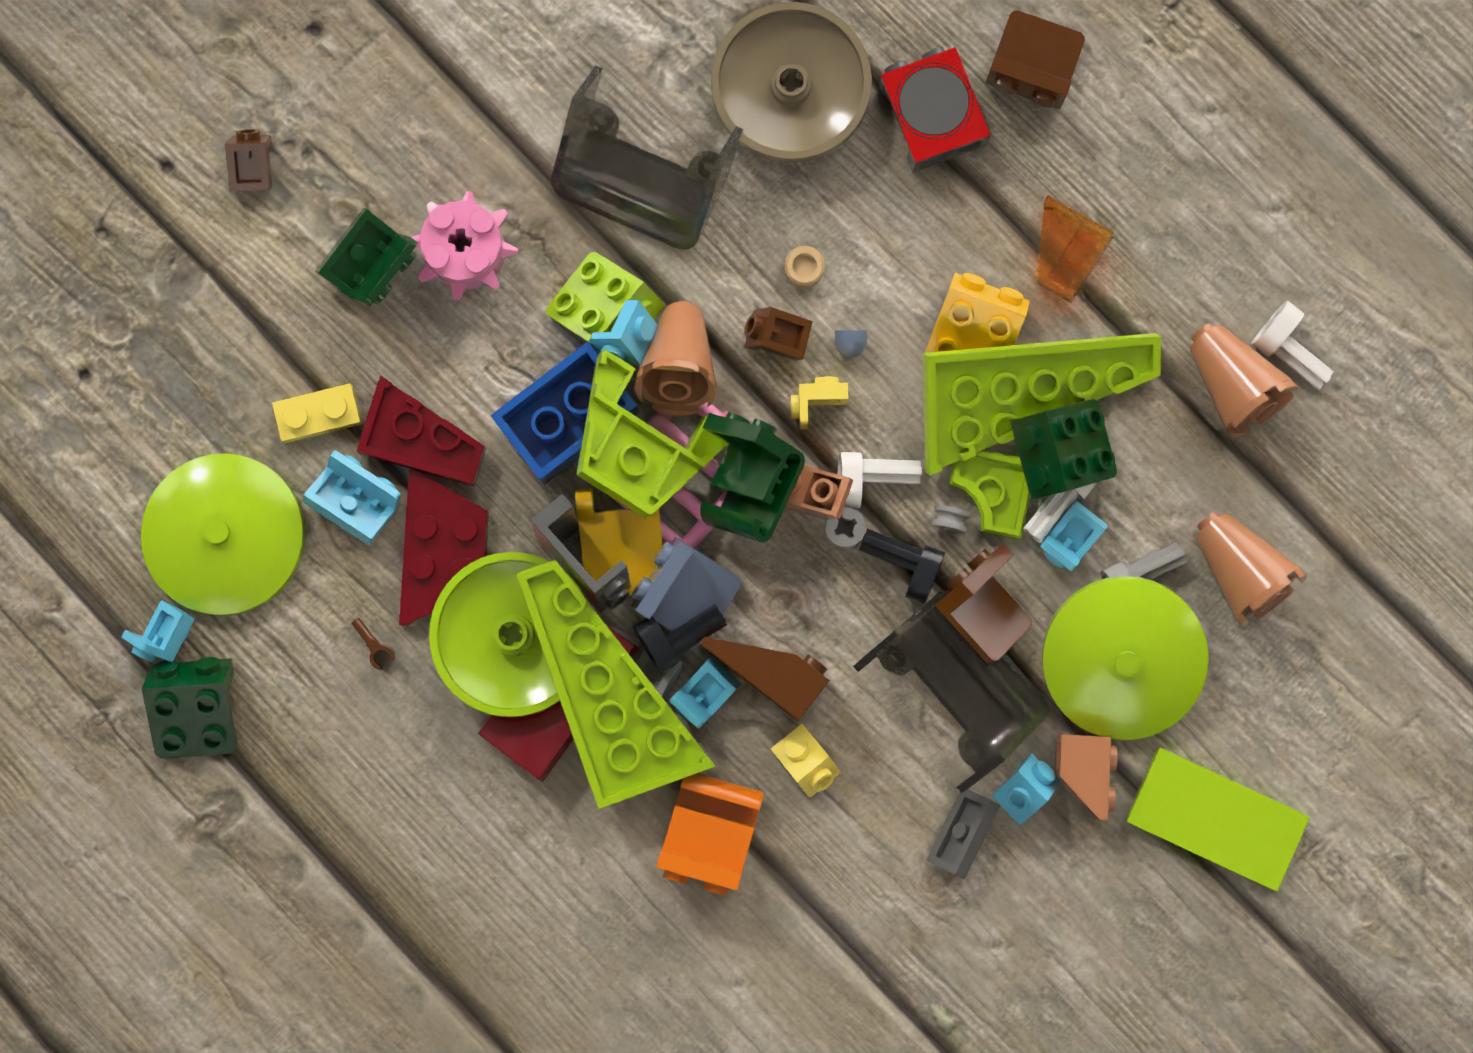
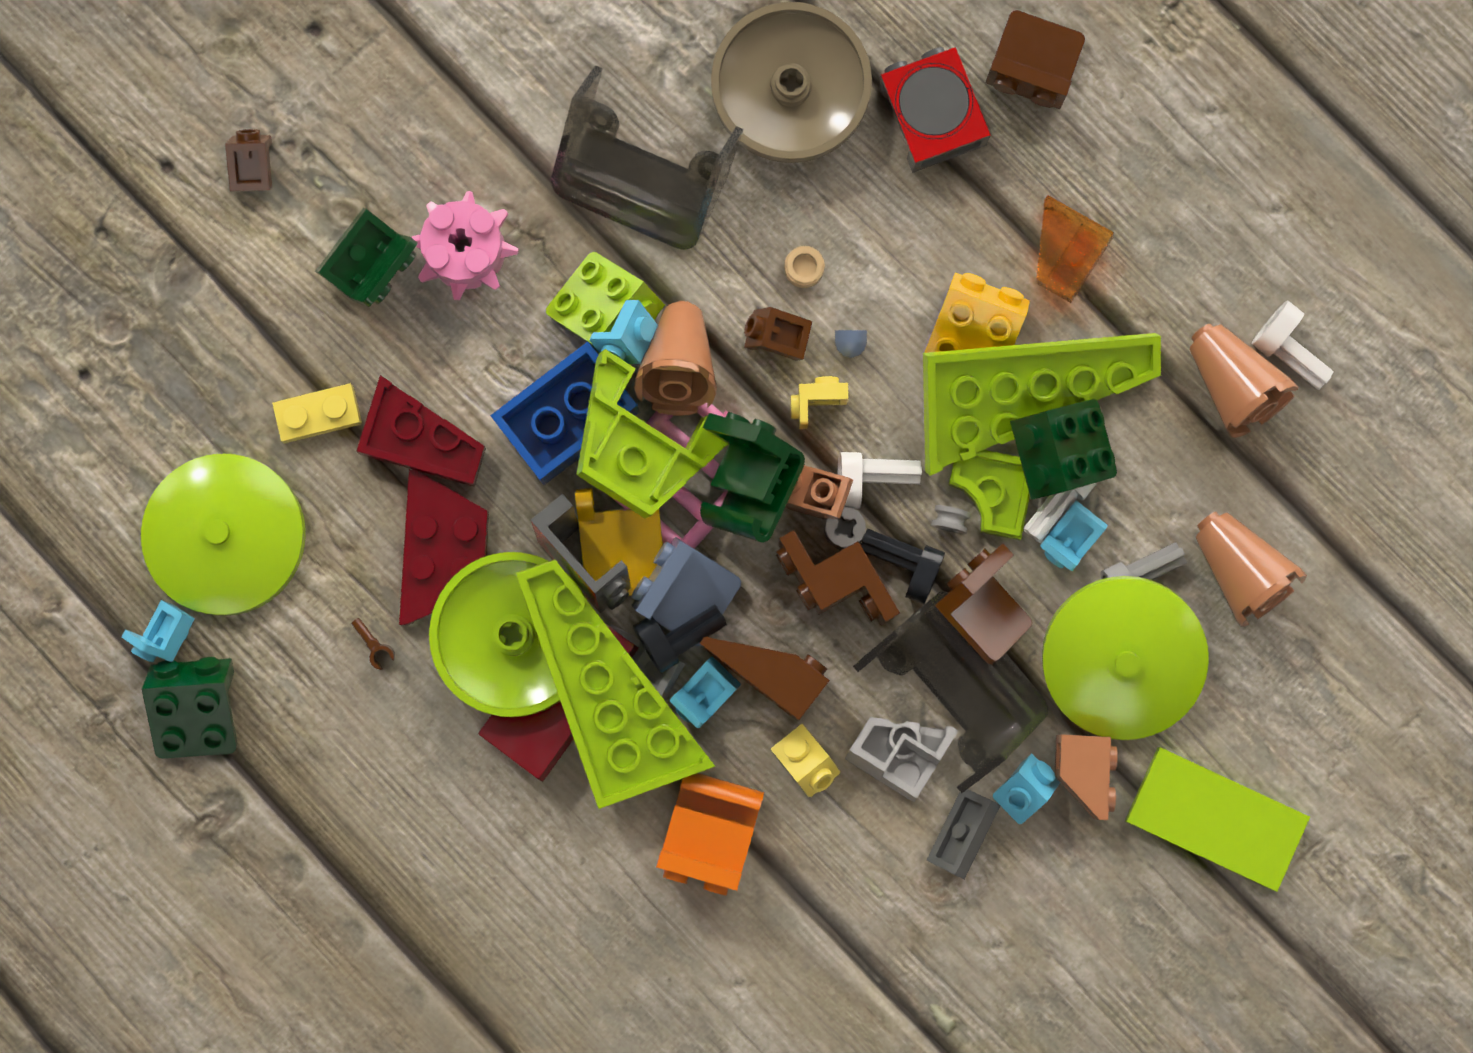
(353, 498): medium azure bracket -> none
(836, 579): none -> reddish brown bracket
(900, 753): none -> light grey slope

